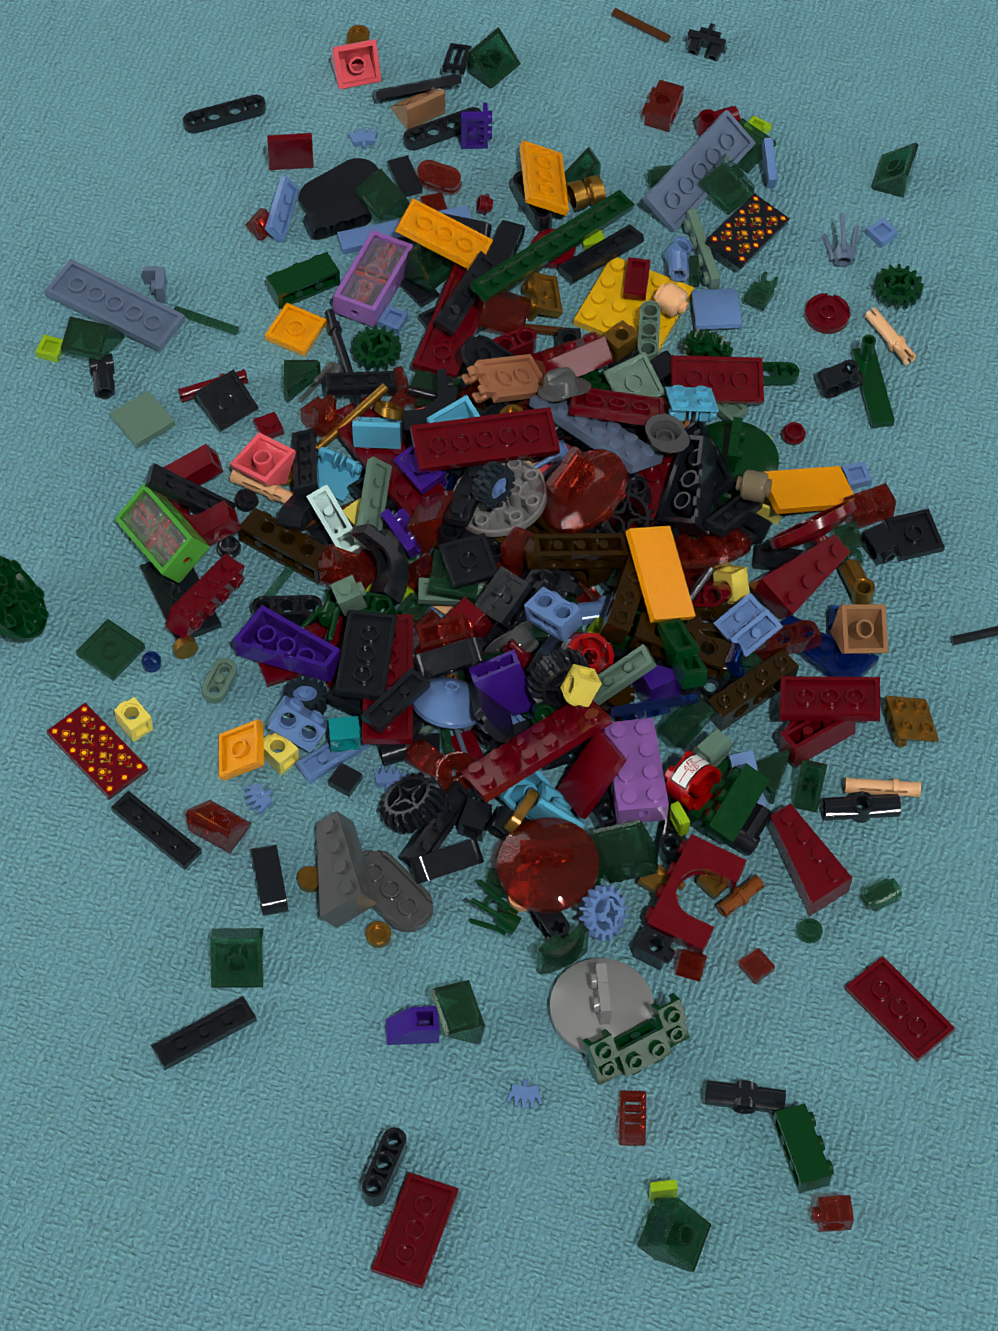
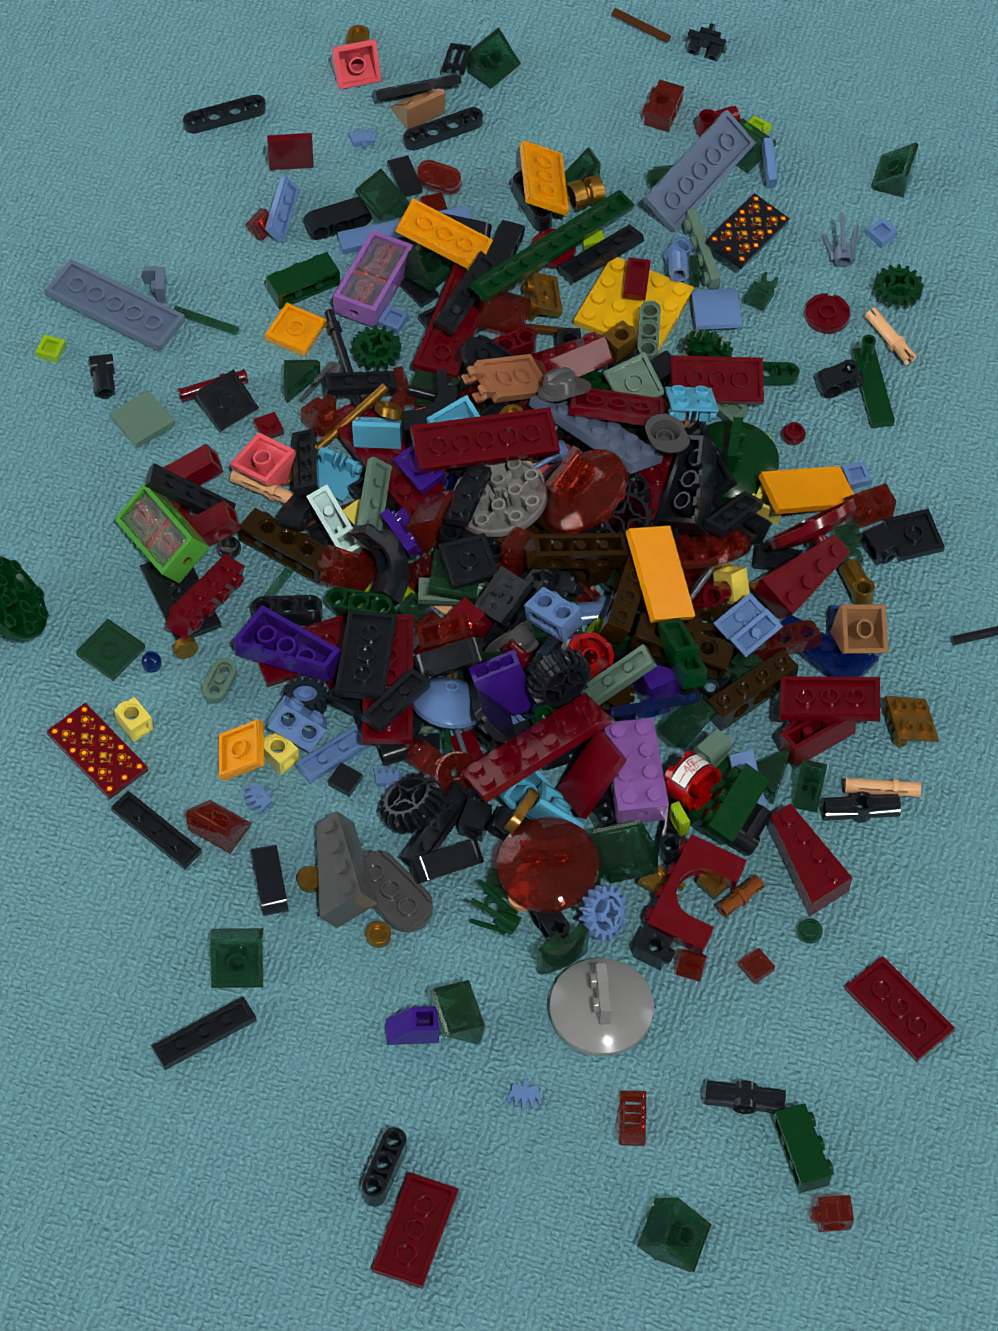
(90, 338): clear green slope -> none
(246, 500): black plate -> none
(328, 617): dark green plant -> none
(336, 184): black tile -> none
(345, 734): teal brick -> none
(349, 594): sand green brick -> none
(475, 128): dark purple bracket -> none
(484, 204): dark red plate -> none
(493, 484): black wheel -> none
(580, 685): light yellow brick -> none
(640, 1045): dark green bracket -> none
(663, 1189): lime tile -> none
(671, 299): light nougat head -> none
(727, 184): clear green slope -> none
(733, 660): clear blue tile -> none
(754, 486): dark tan head -> none
(881, 894): clear green brick -> none

